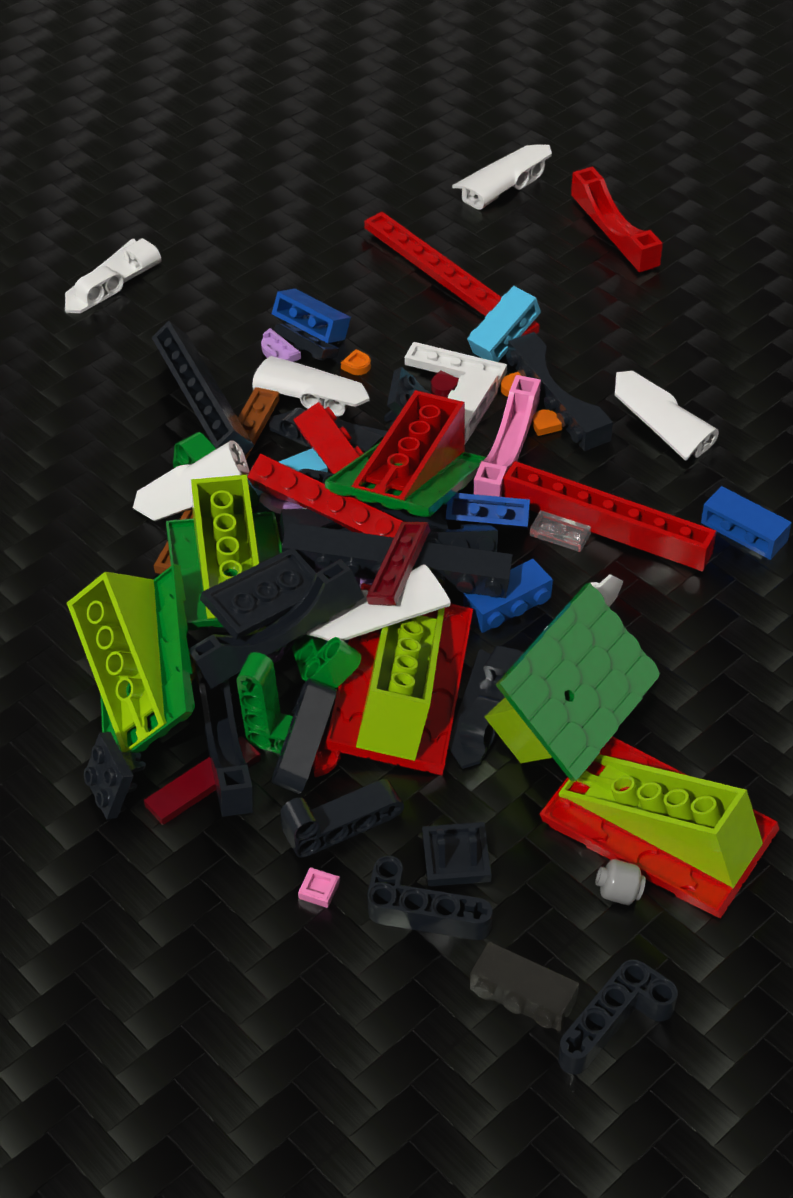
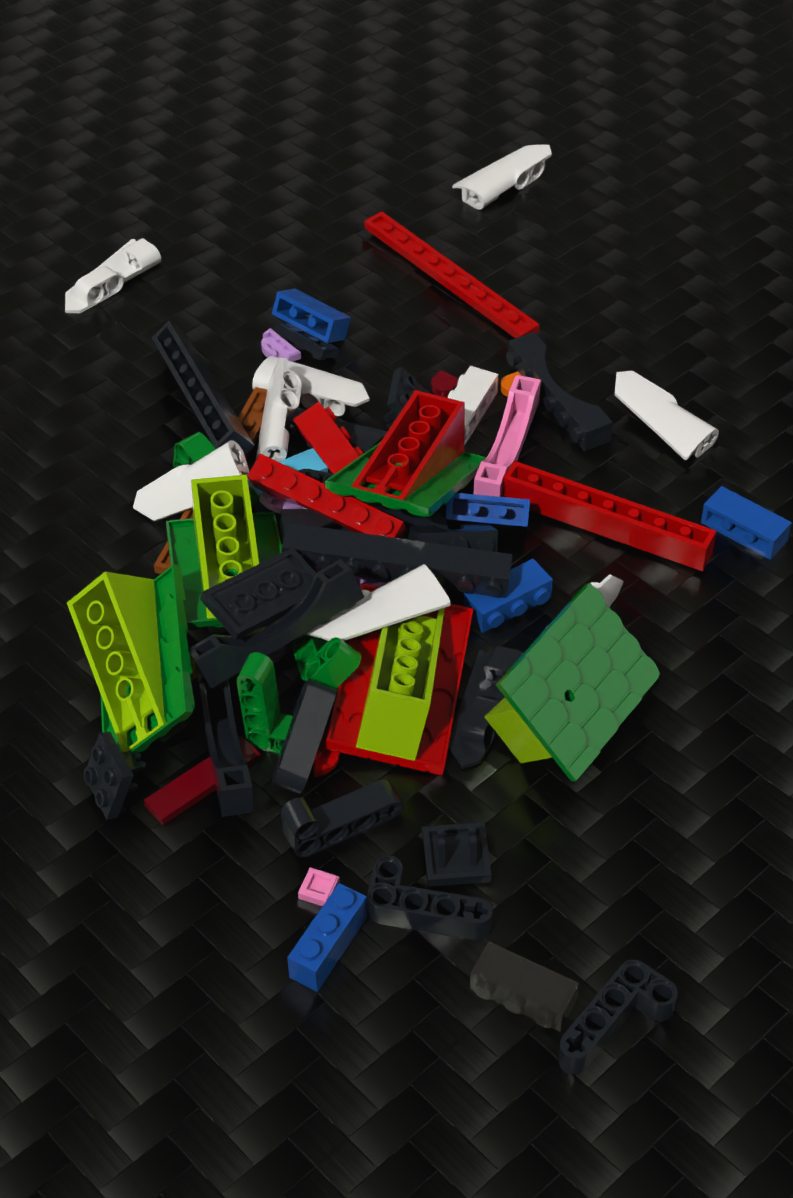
(281, 400): none -> white panel
(327, 937): none -> blue brick
(356, 363): orange tile -> none
(398, 563): dark red tile -> none
(451, 362): white plate -> none
(504, 323): medium azure brick -> none
(546, 422): orange tile -> none
(560, 531): clear plate -> none
(620, 882): light grey head -> none
(638, 246): red arch -> none
(675, 827): lime piece -> none

